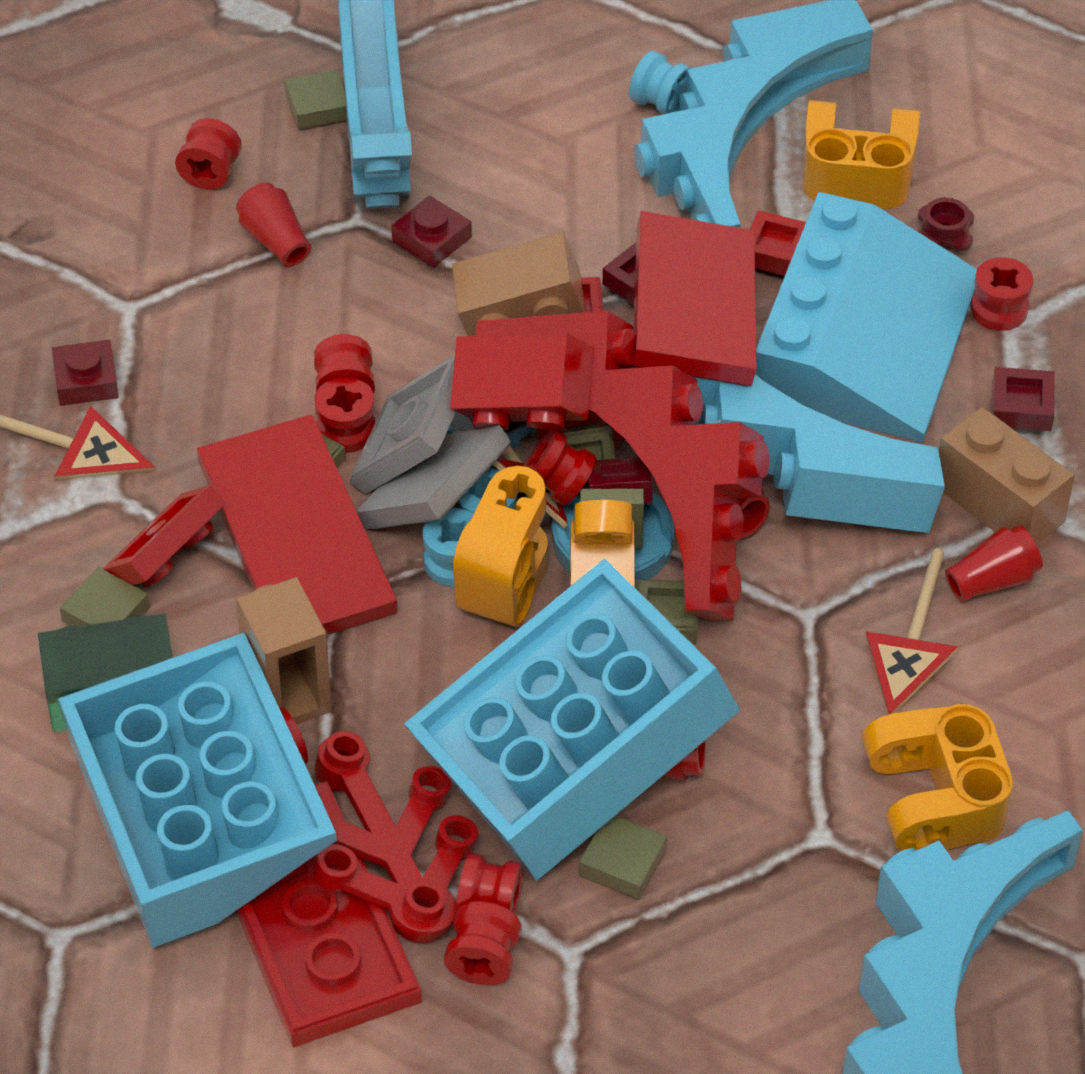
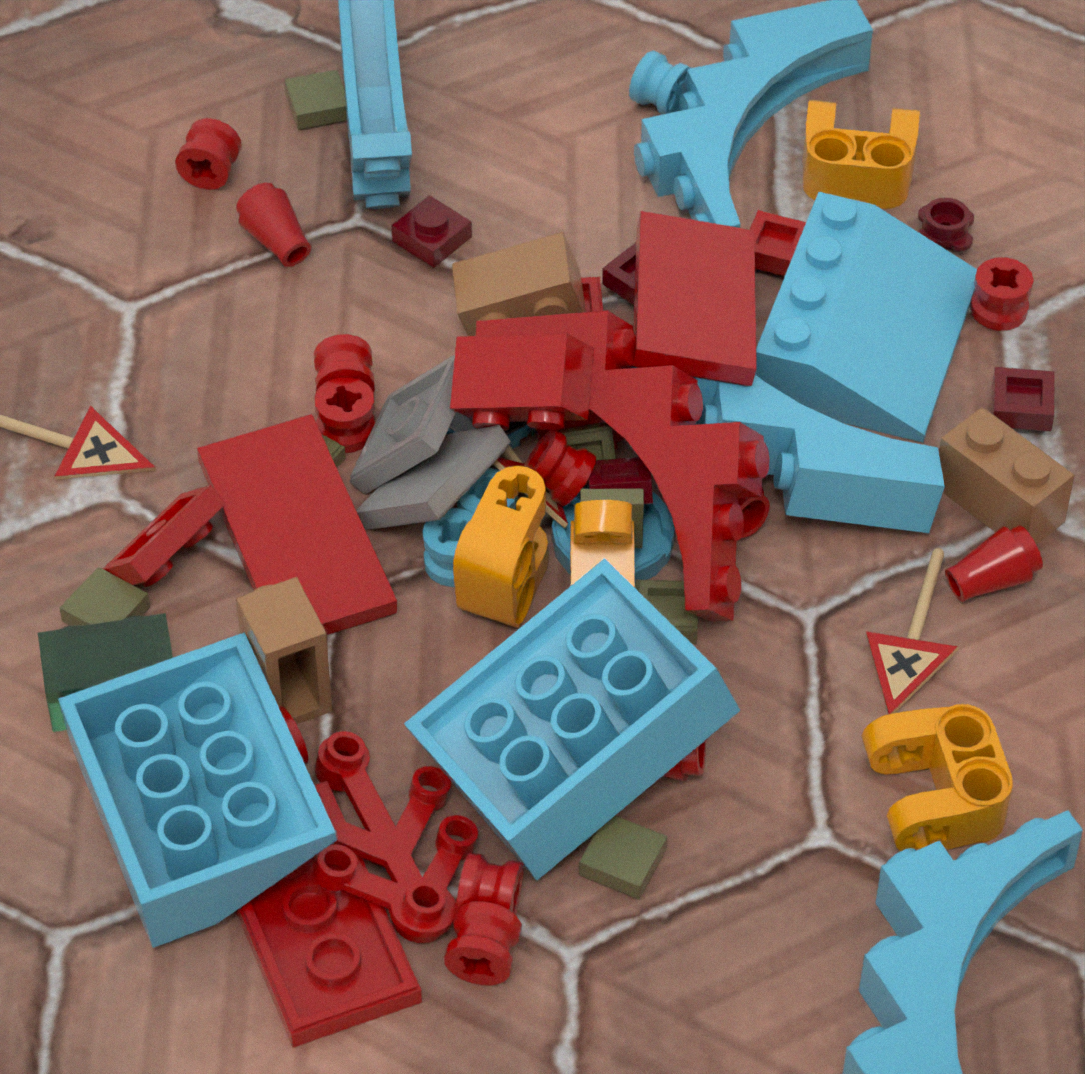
(85, 372): dark red plate -> none

